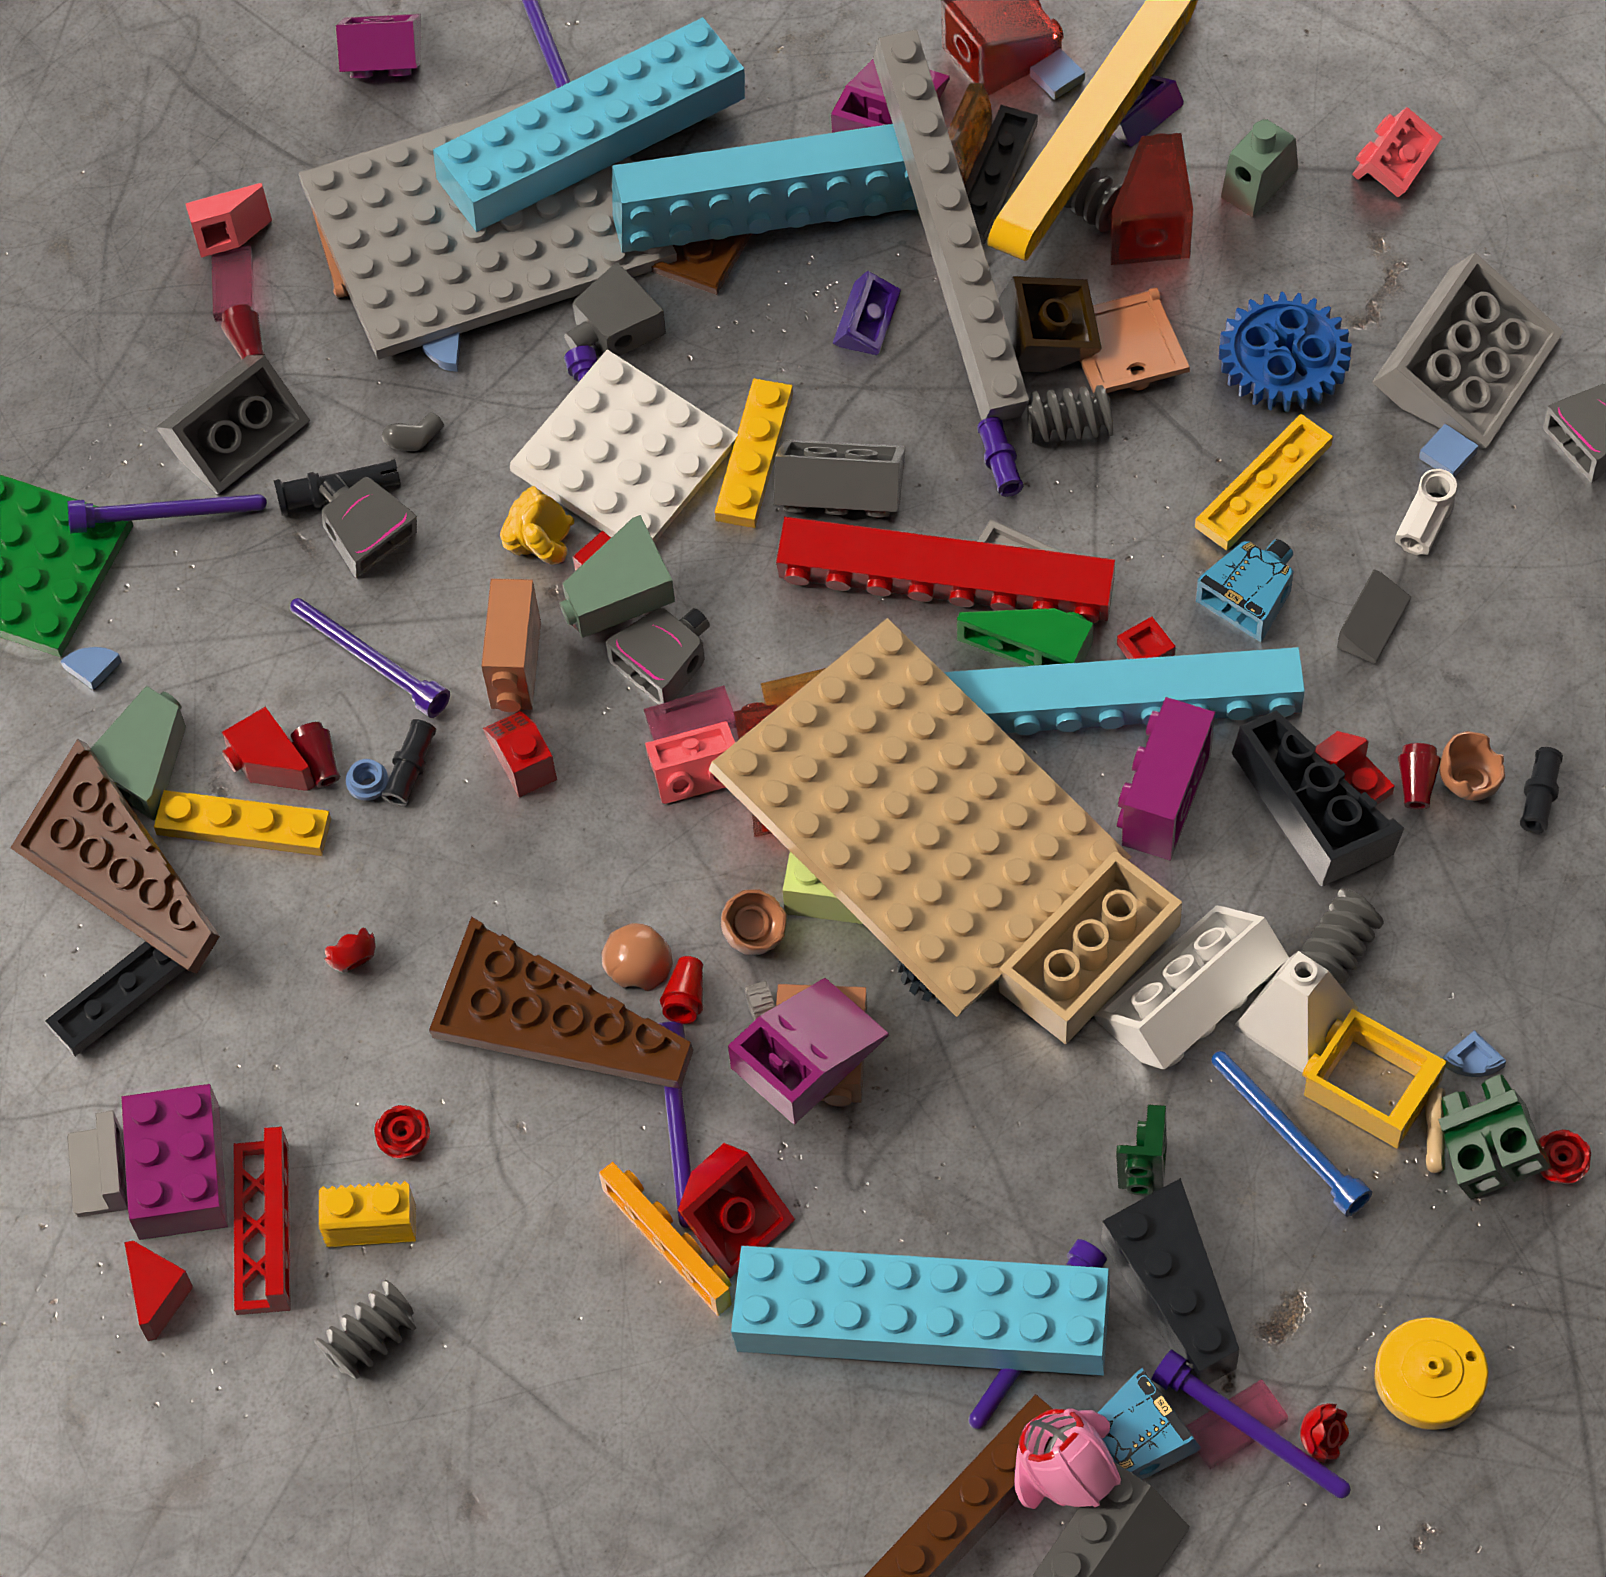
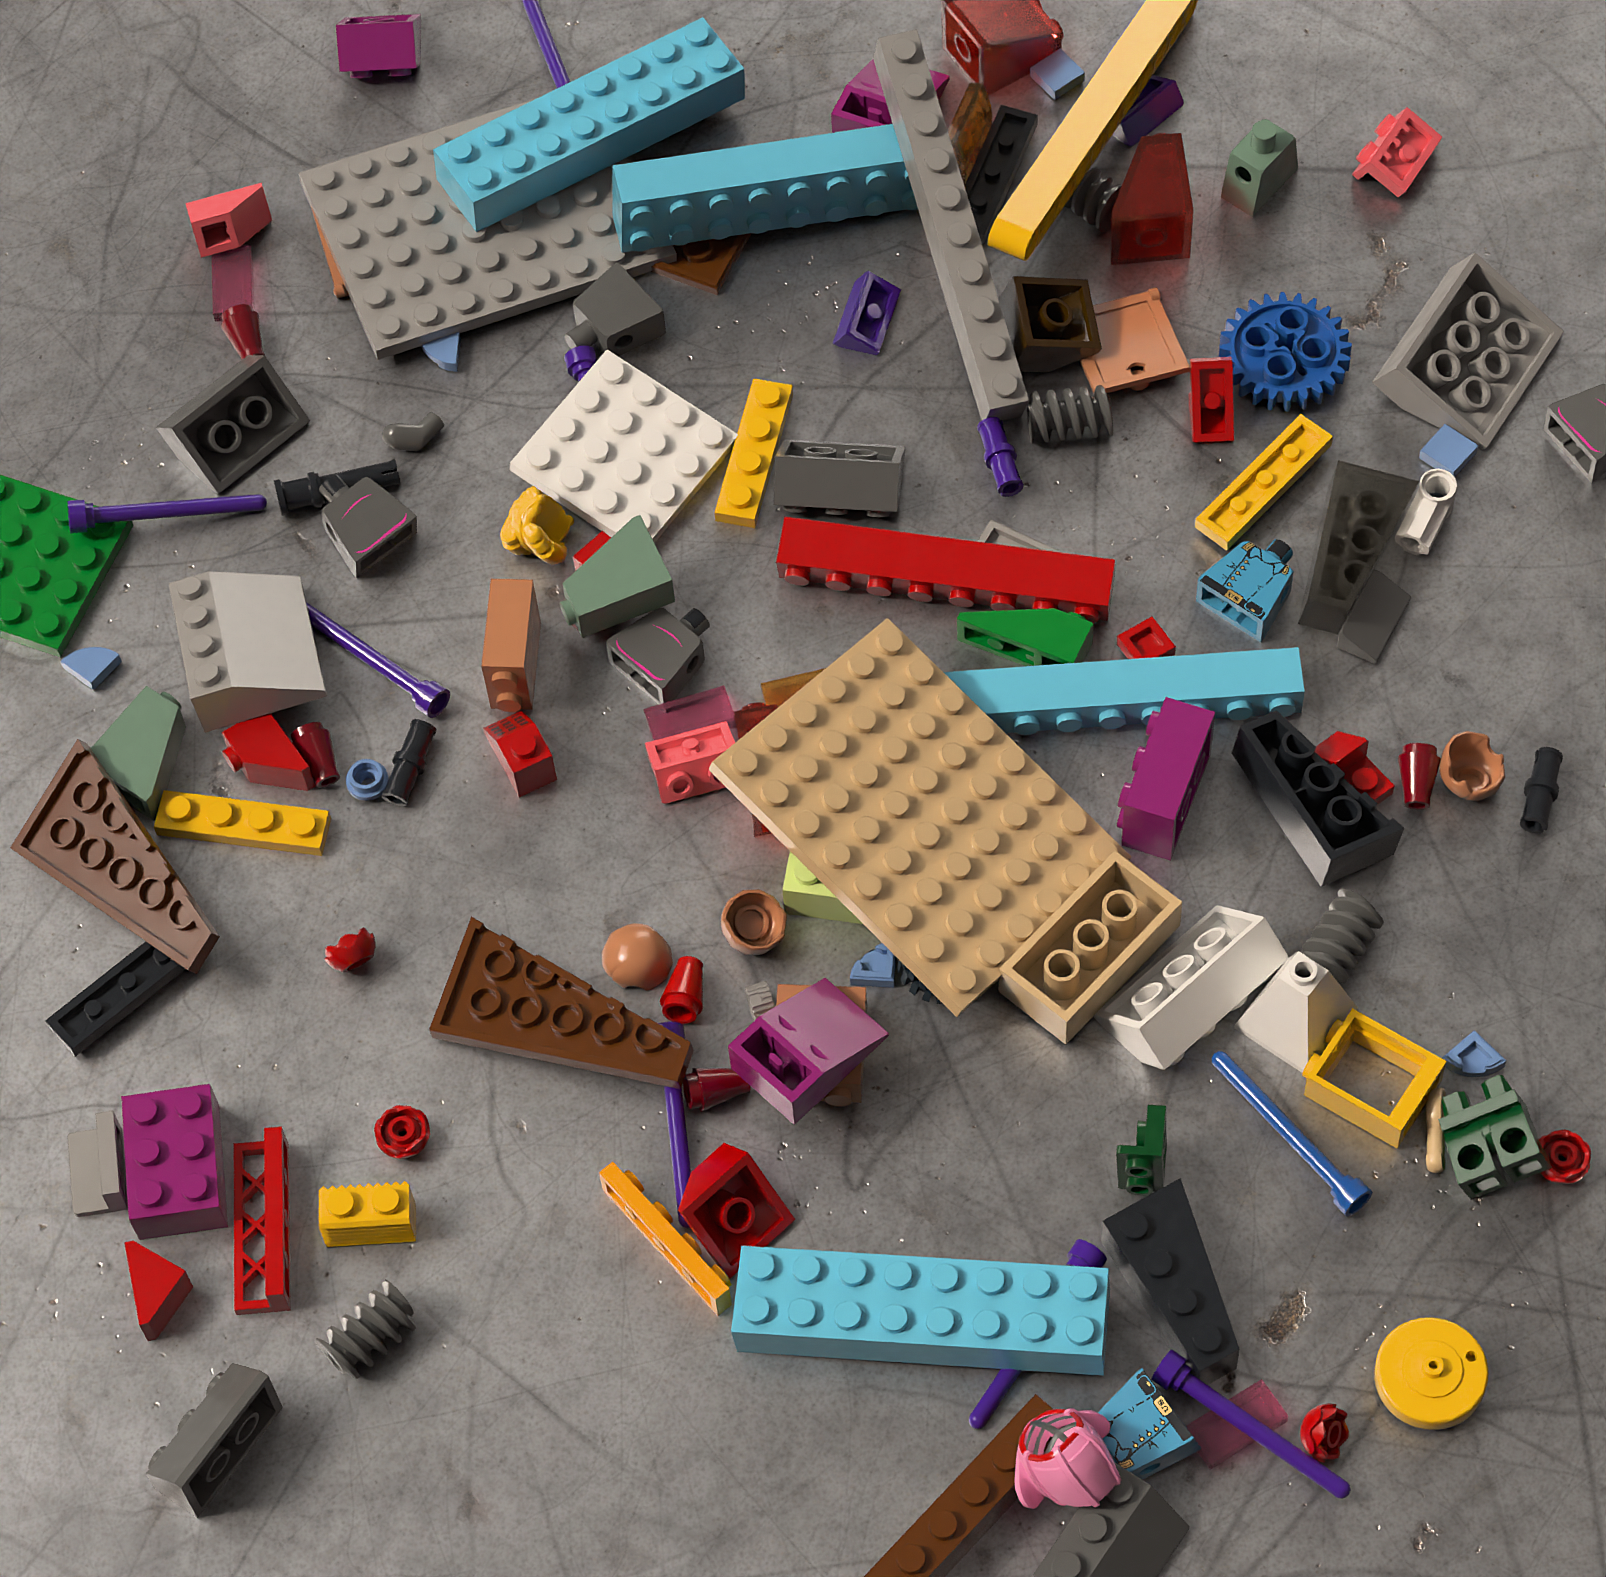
(214, 1438): none -> dark grey slope
(245, 645): none -> light grey slope
(712, 1086): none -> dark red cone
(875, 968): none -> medium blue tile
(1211, 399): none -> red slope
(1353, 533): none -> clear smoke wedge

